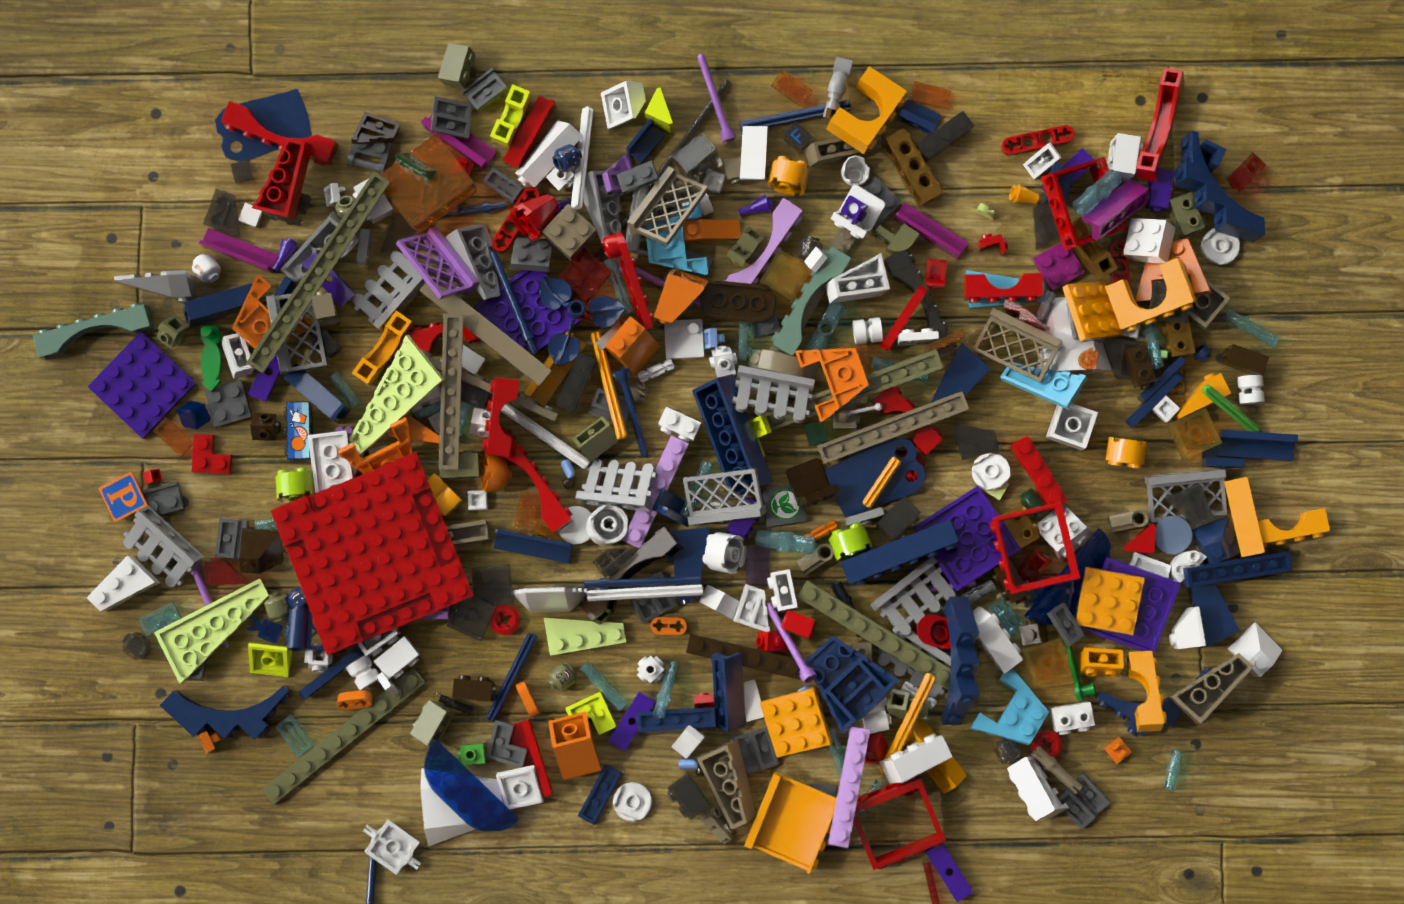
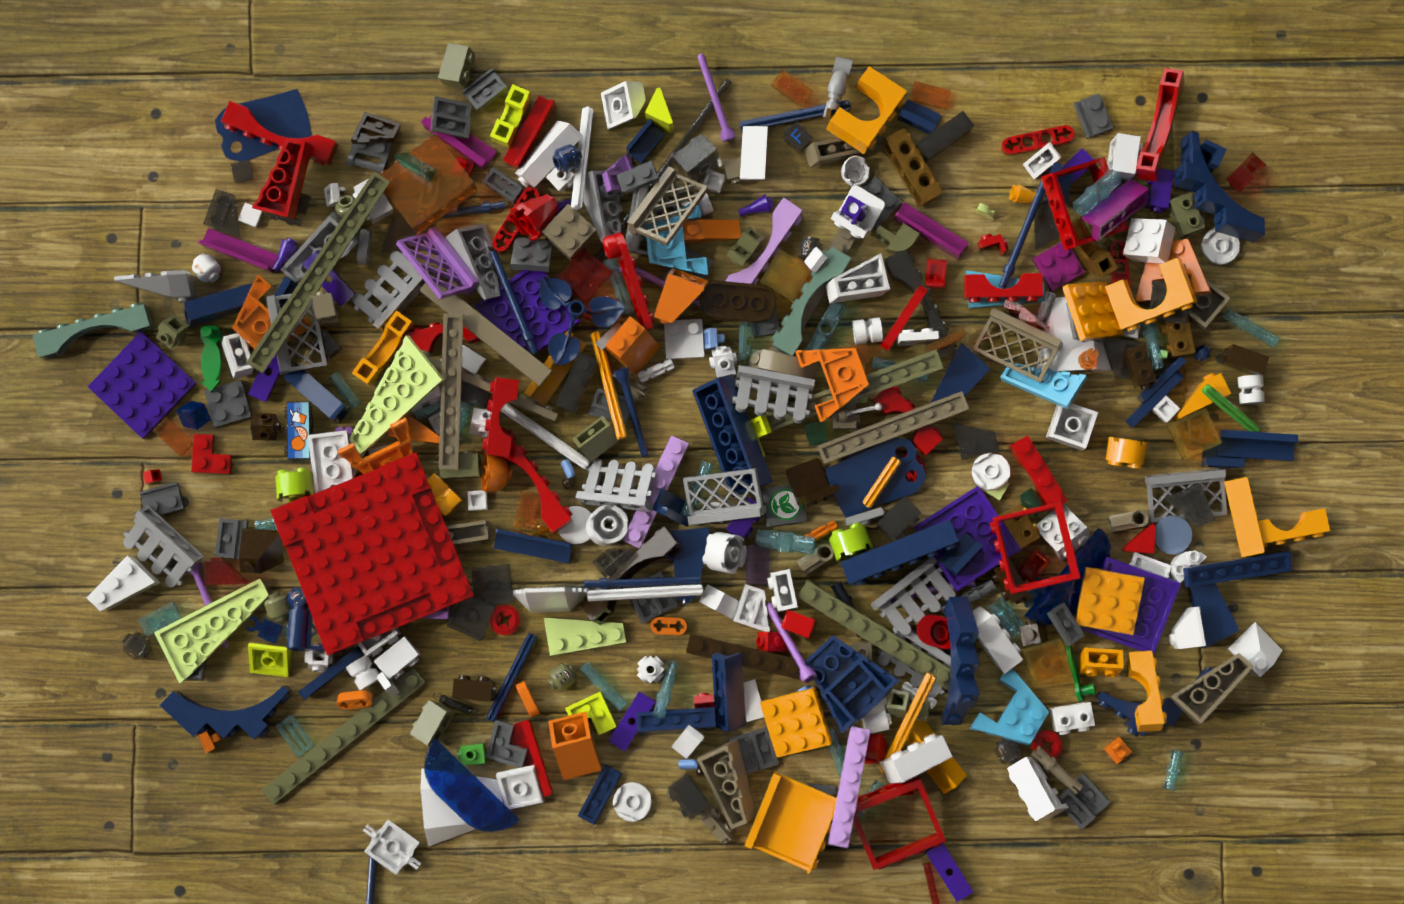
(123, 496): piece -> none
(679, 424): white brick -> none
(788, 176): light orange brick -> none
(959, 557): none -> dark blue panel
(1009, 268): none -> dark blue bar
(1093, 116): none -> dark grey plate
(1216, 540): dark blue slope -> none

